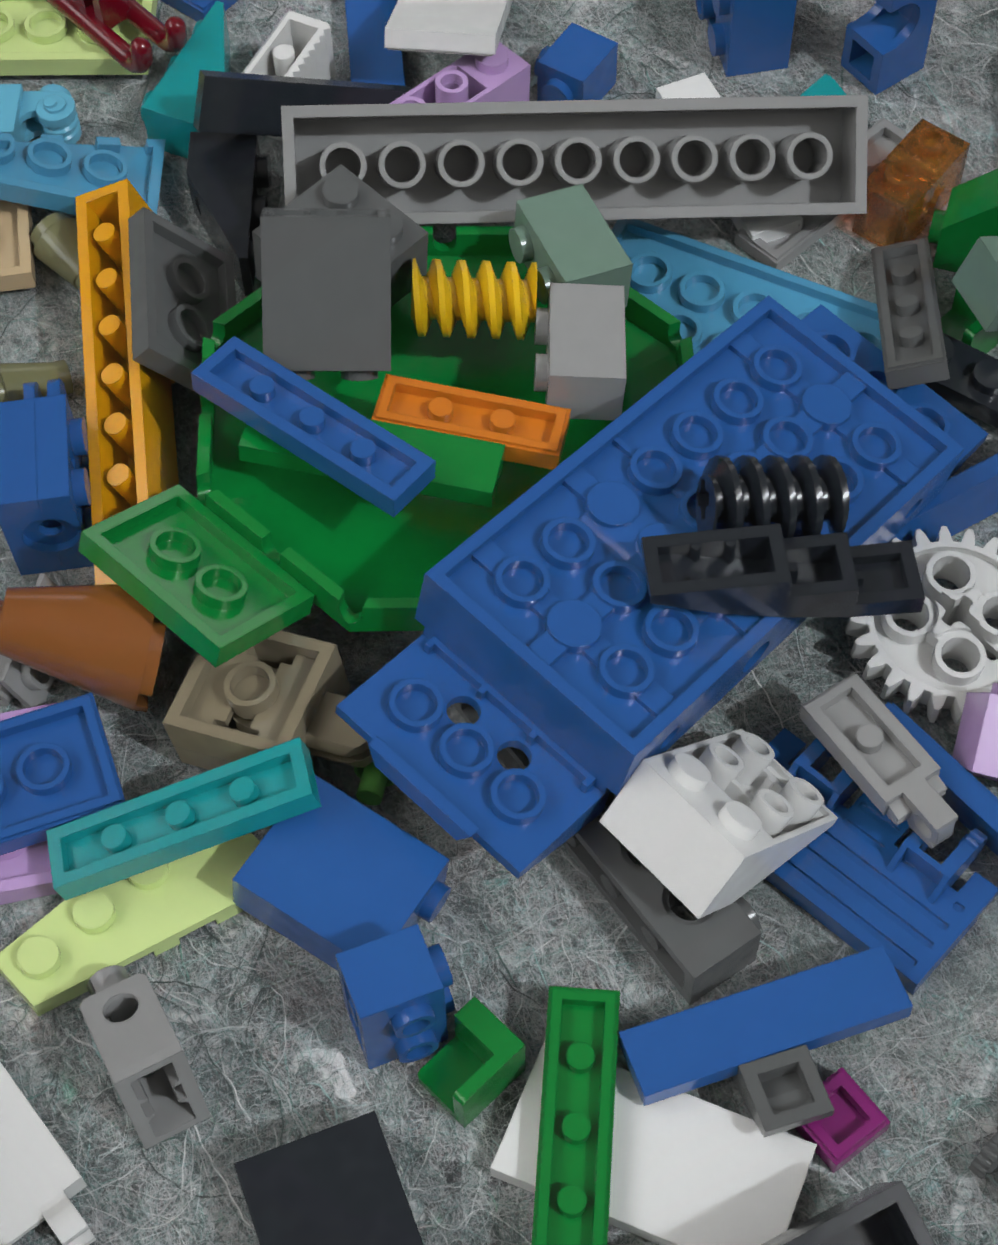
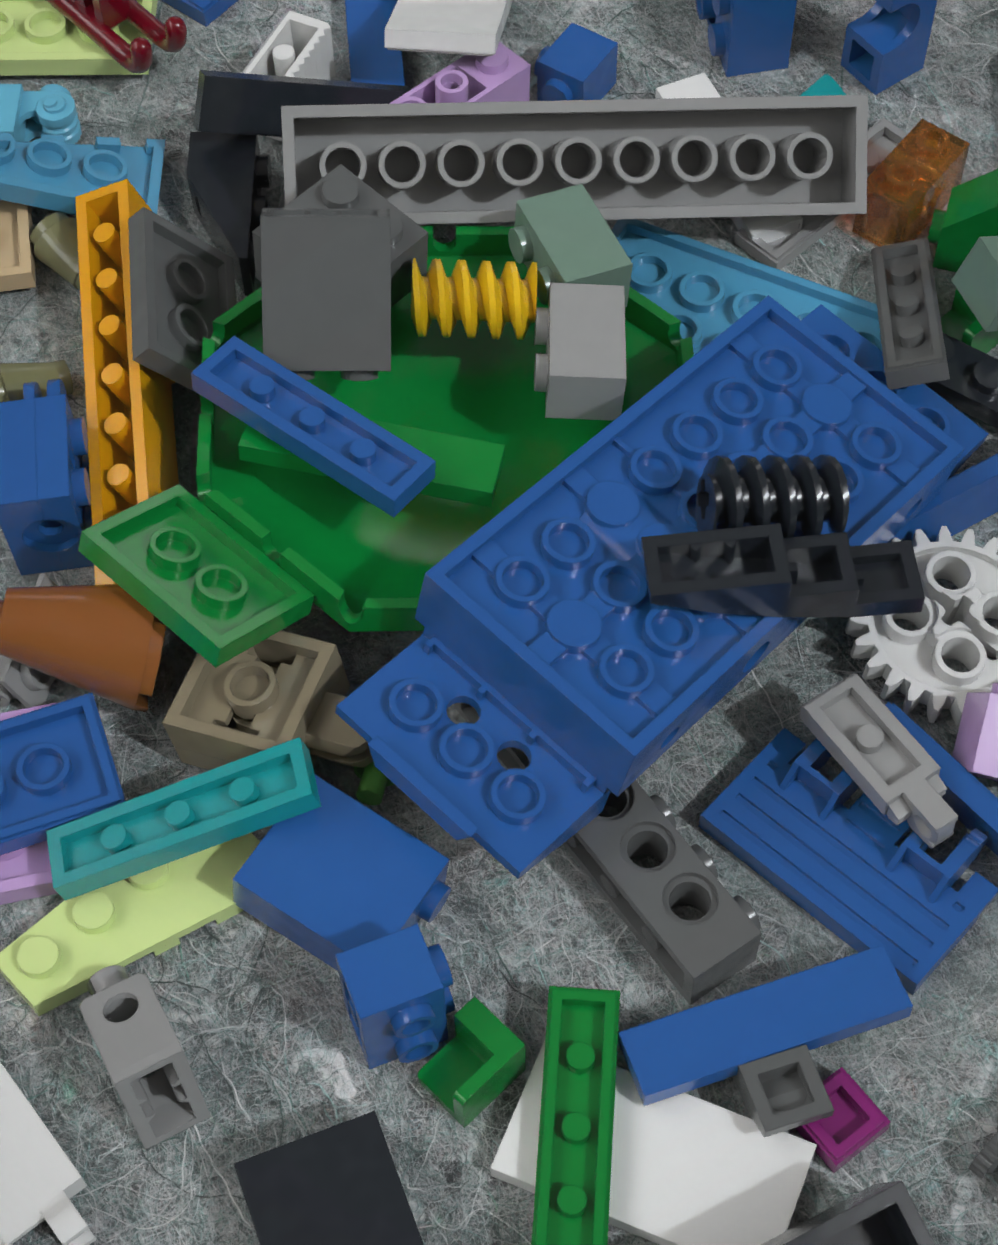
(171, 105): teal slope -> none
(530, 430): orange tile -> none
(716, 818): white slope -> none

